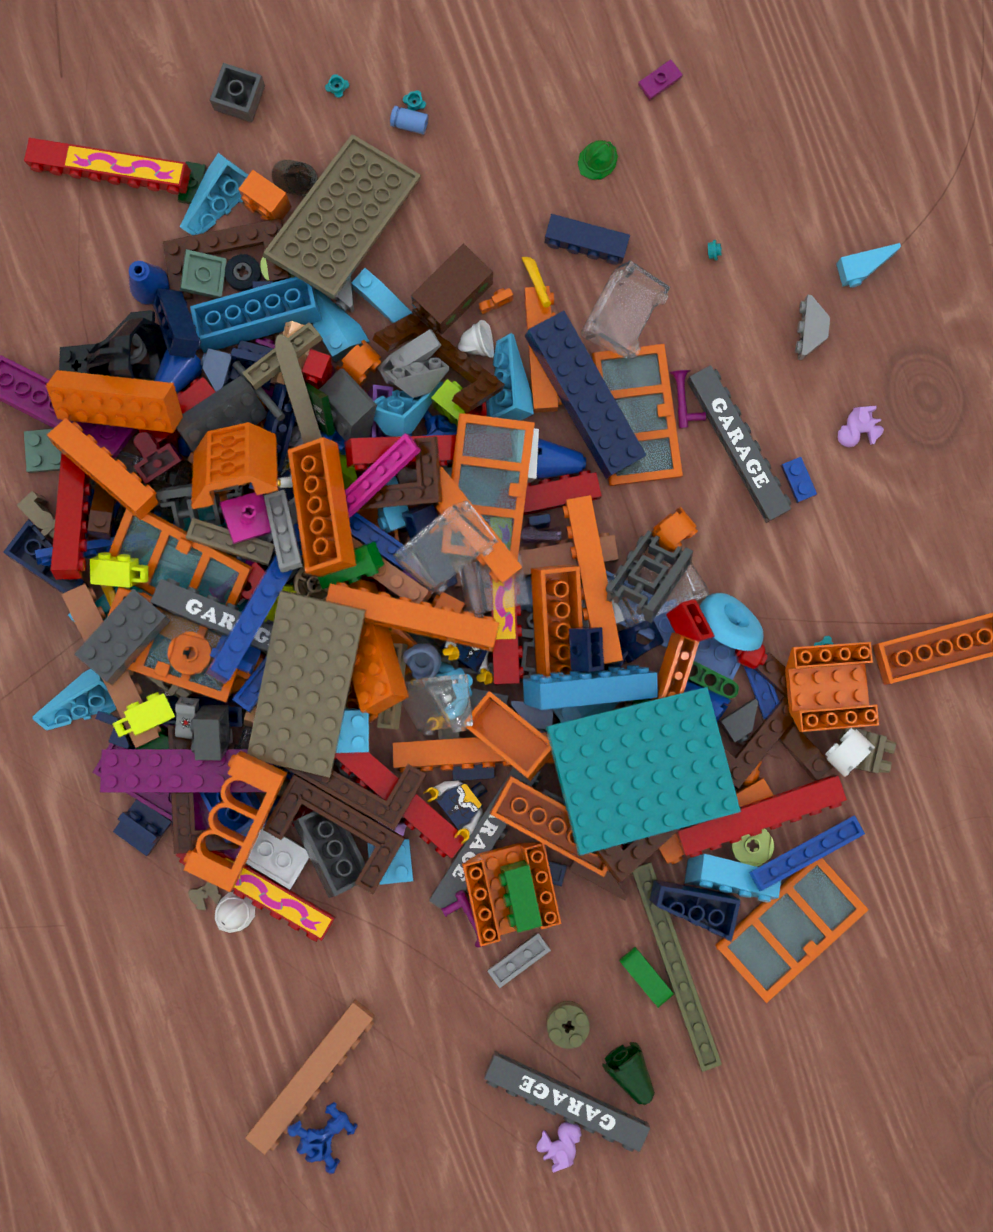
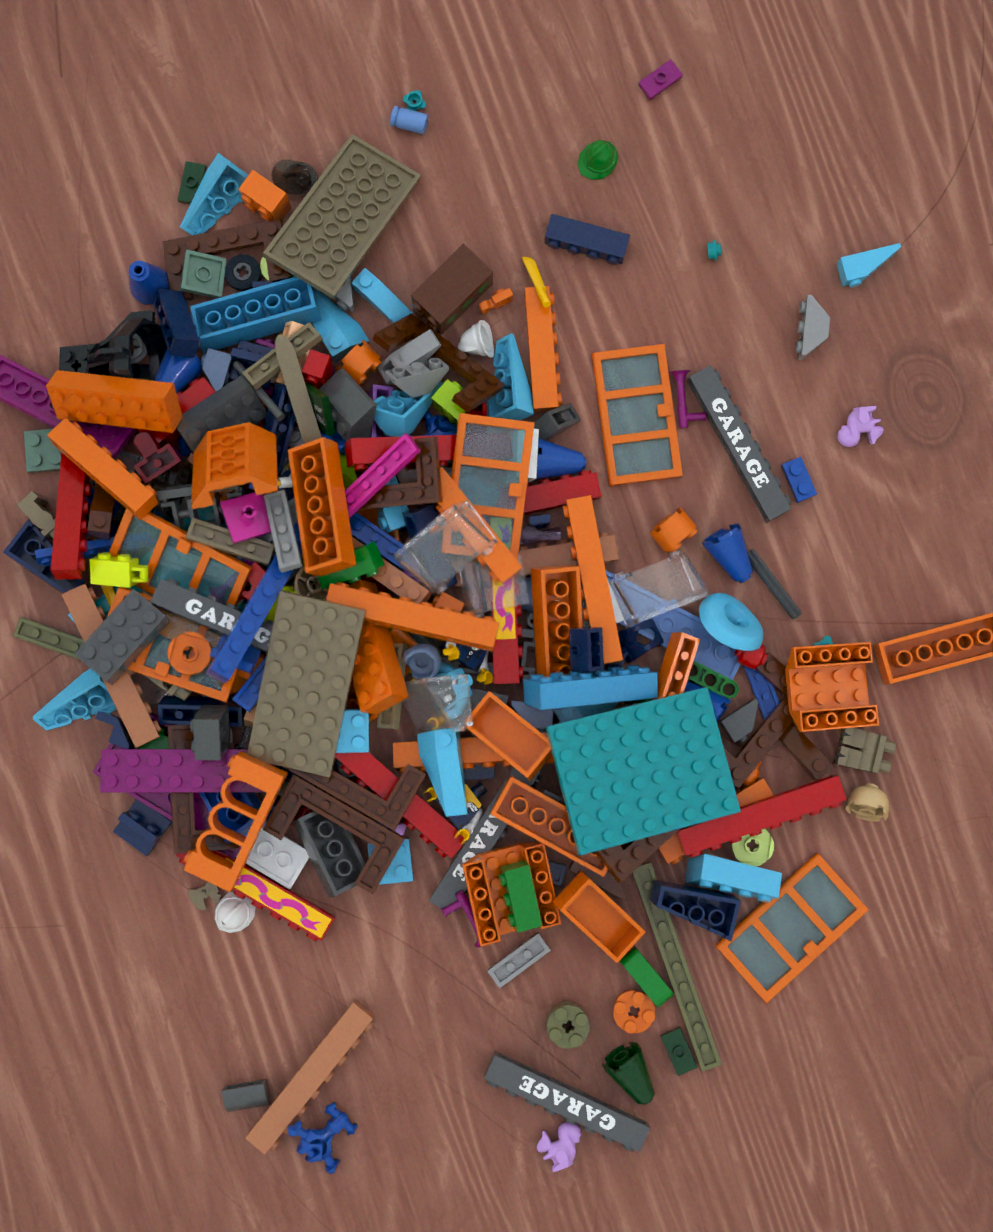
(47, 637): none -> olive tile
(107, 165): brick -> none
(145, 715): neon yellow brick -> none
(184, 714): light grey leg -> none
(237, 92): dark grey brick -> none
(246, 1095): none -> dark grey brick
(337, 80): teal plate -> none
(444, 765): none -> medium azure wedge
(556, 421): none -> dark grey slope
(584, 394): dark blue brick -> none
(598, 917): none -> orange piece
(624, 309): clear windscreen -> none
(645, 1015): none -> orange plate
(661, 587): dark grey fence -> none
(678, 1051): none -> dark green plate
(689, 621): red slope -> none
(730, 552): none -> blue cone
(774, 585): none -> dark grey axle
(806, 853): blue plate -> none
(850, 752): white brick -> none
(869, 803): none -> tan cylinder

